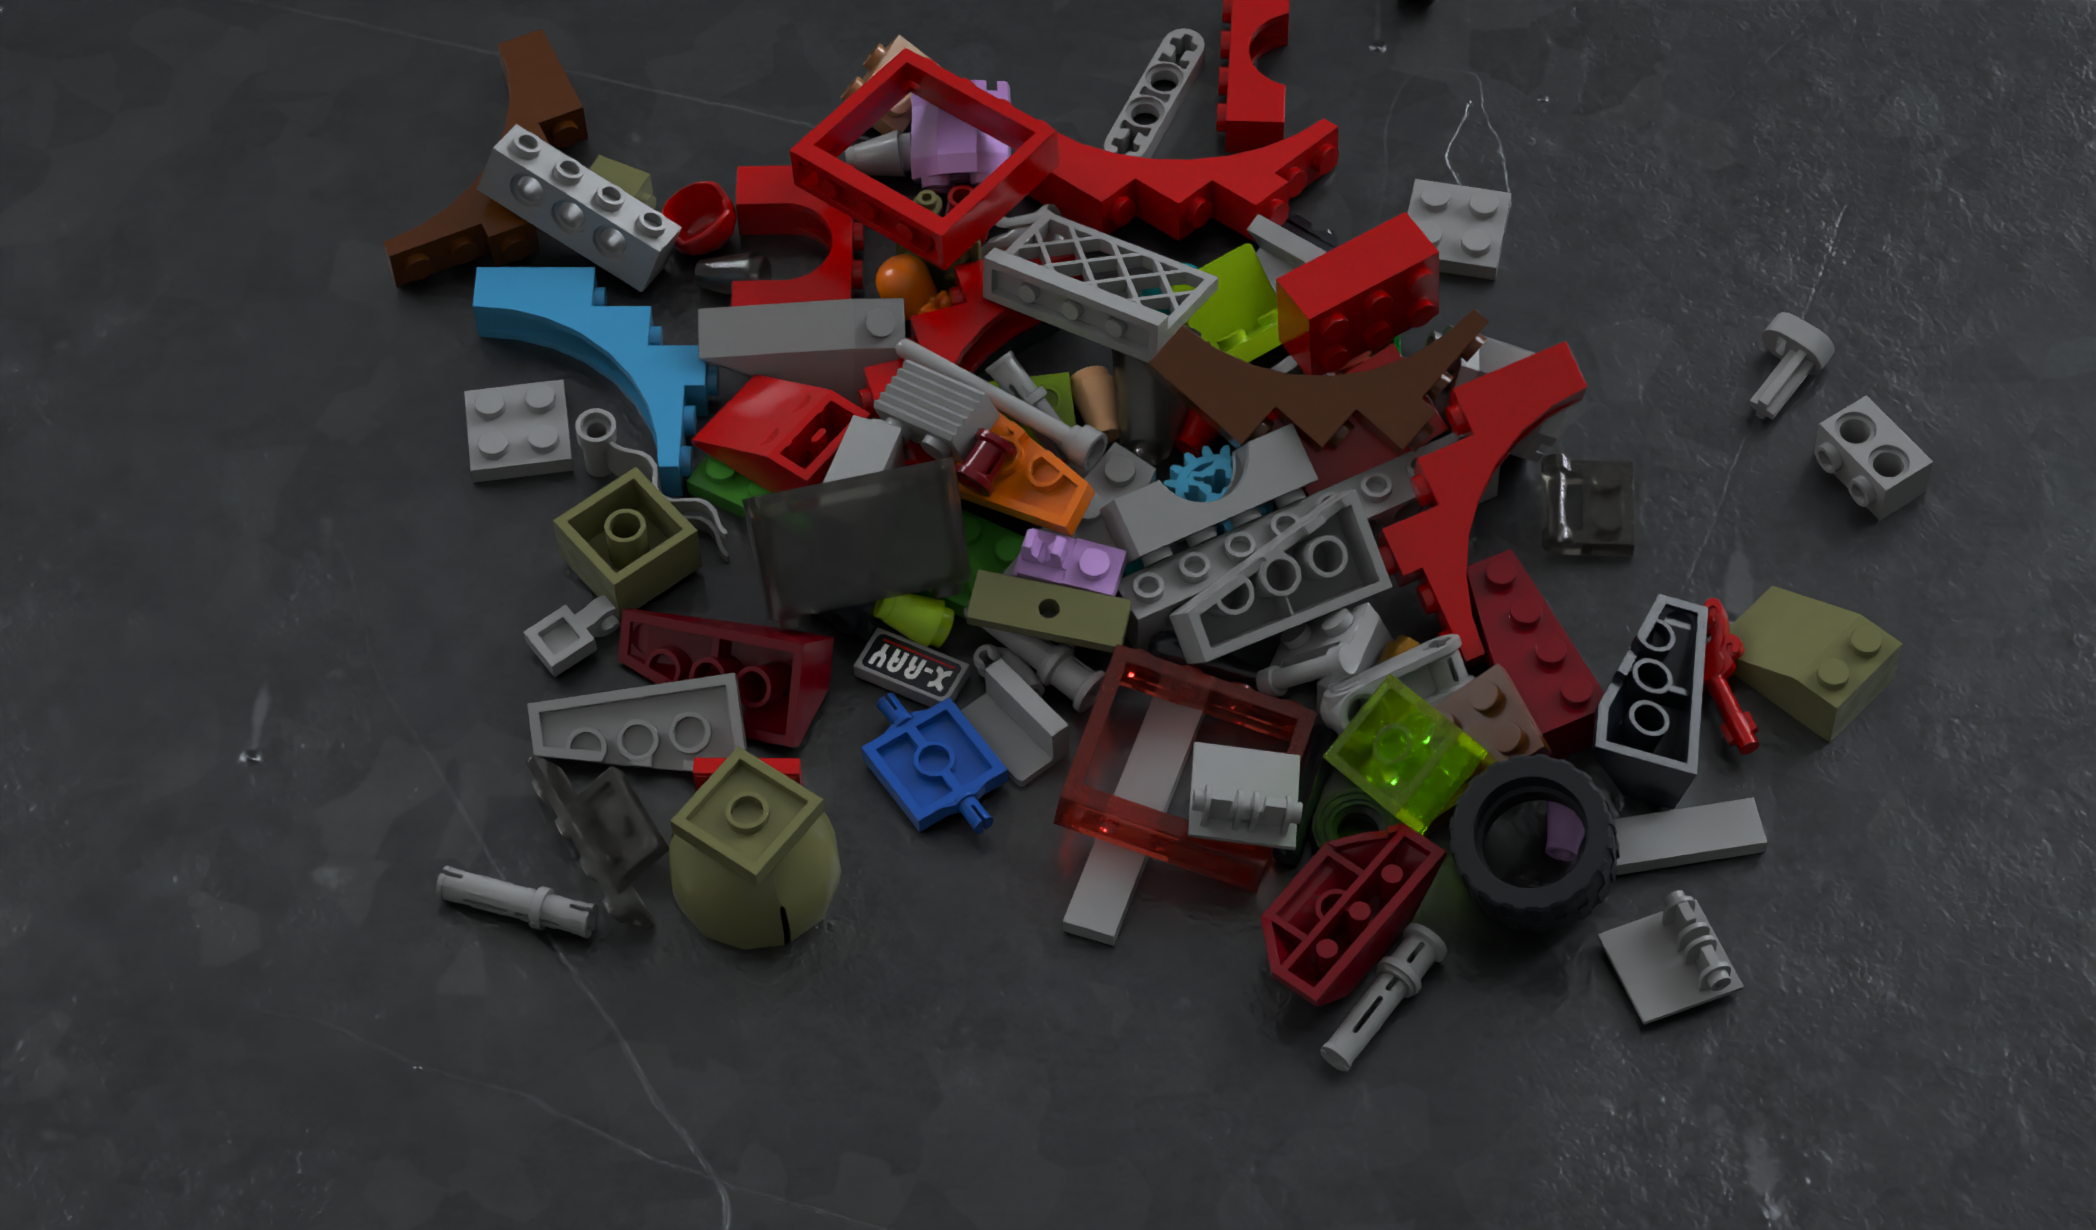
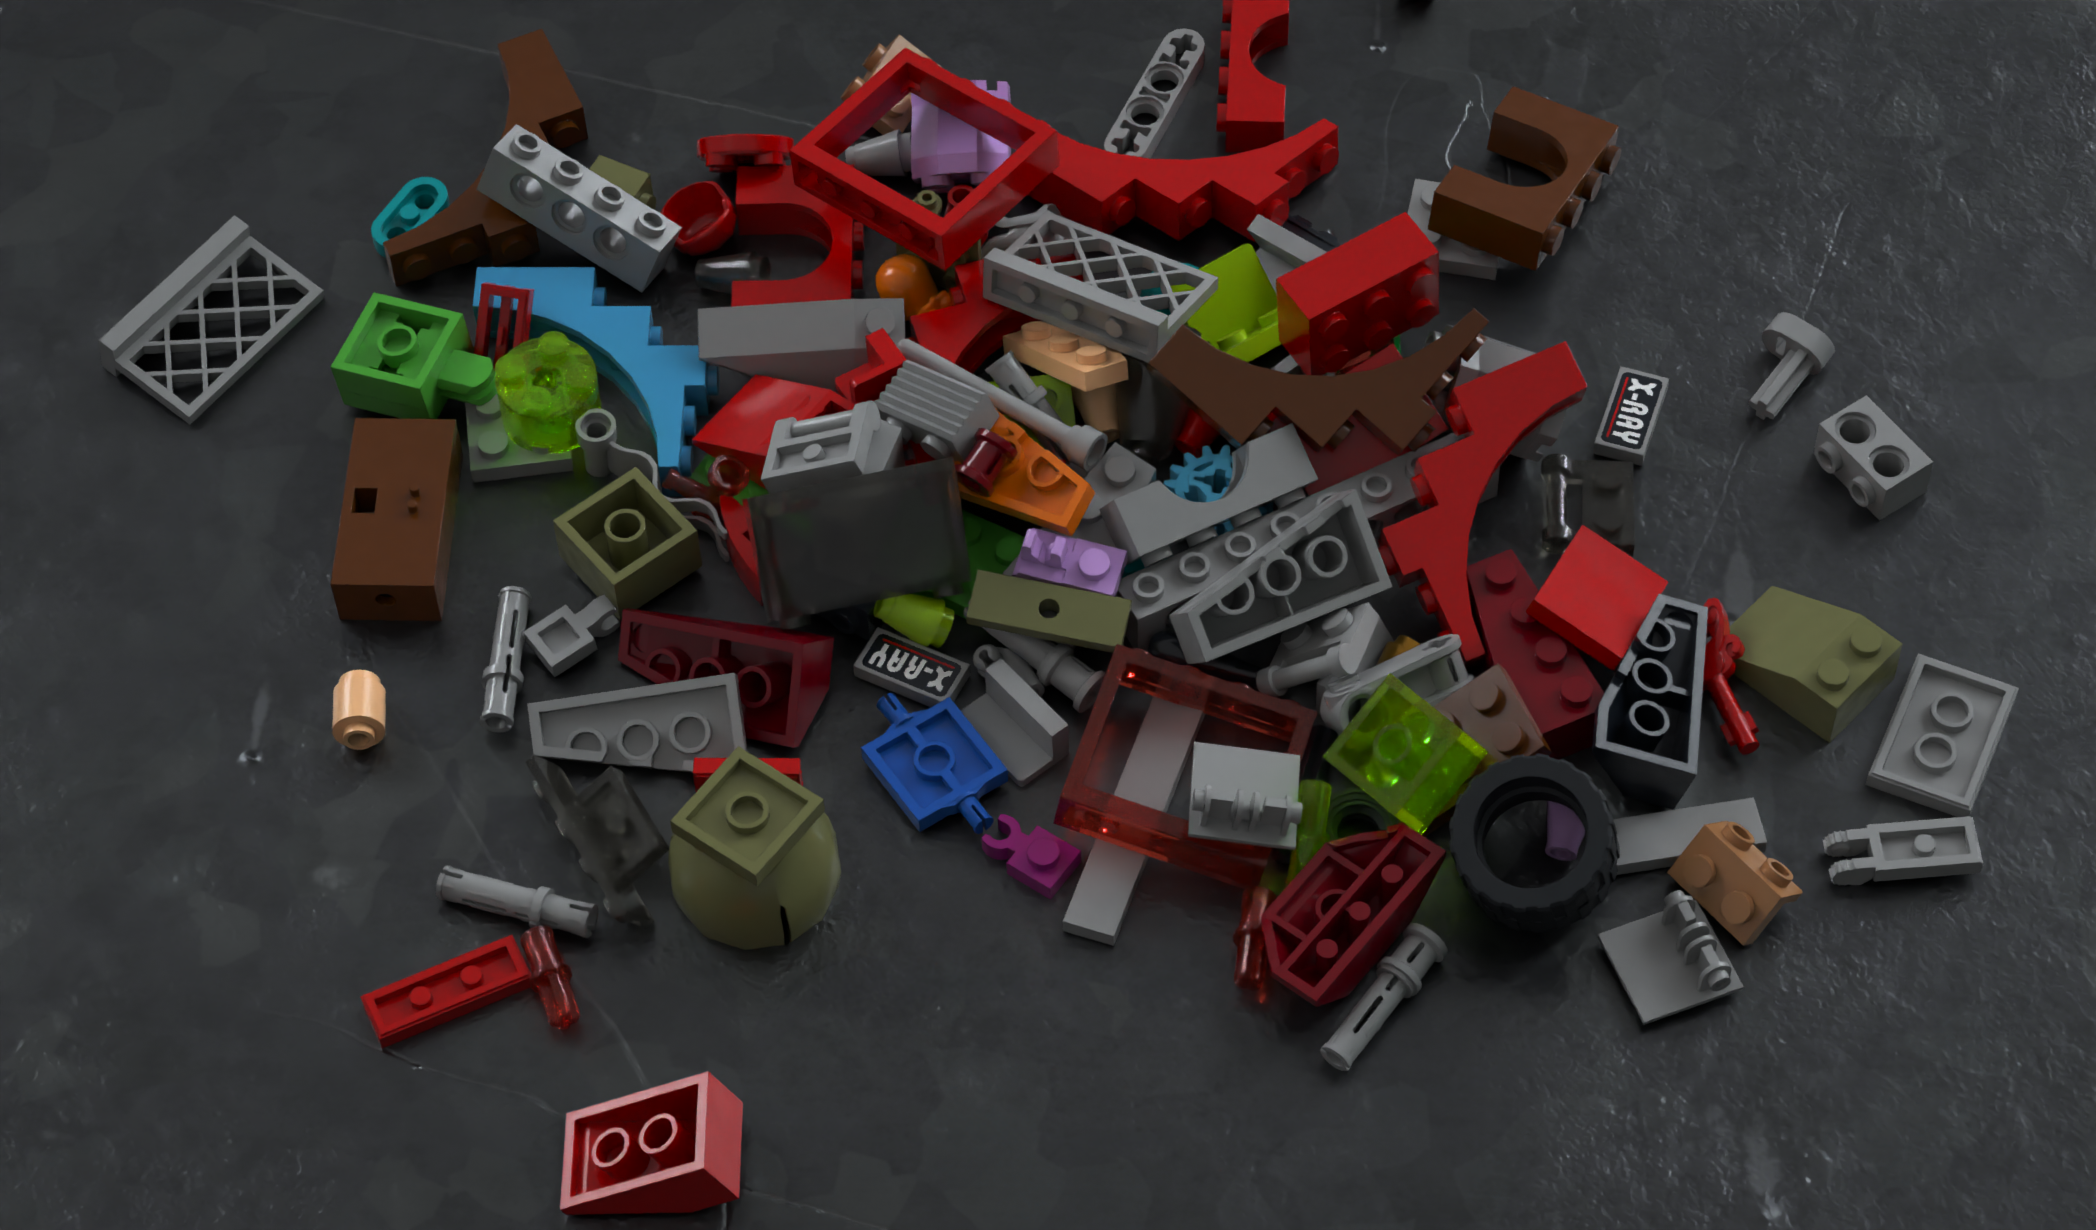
(173, 303): none -> light grey fence
(359, 710): none -> light nougat brick
(397, 519): none -> reddish brown brick
(405, 209): none -> teal plate
(410, 361): none -> bright green brick
(446, 991): none -> red tile
(484, 320): none -> red tile
(503, 675): none -> light grey pin
(545, 390): none -> clear neon green brick
(550, 977): none -> clear red axle
(654, 1150): none -> red slope
(725, 152): none -> red tile
(726, 477): none -> clear red piece
(739, 544): none -> red slope
(820, 448): none -> light grey plate
(871, 378): none -> red panel
(1035, 860): none -> magenta plate
(1066, 356): none -> light nougat wing
(1248, 937): none -> clear red axle
(1312, 829): none -> clear neon green axle
(1528, 221): none -> reddish brown arch
(1596, 597): none -> red tile
(1631, 416): none -> tile
(1734, 879): none -> medium nougat bracket
(1905, 850): none -> light grey hinge
(1942, 736): none -> light grey tile

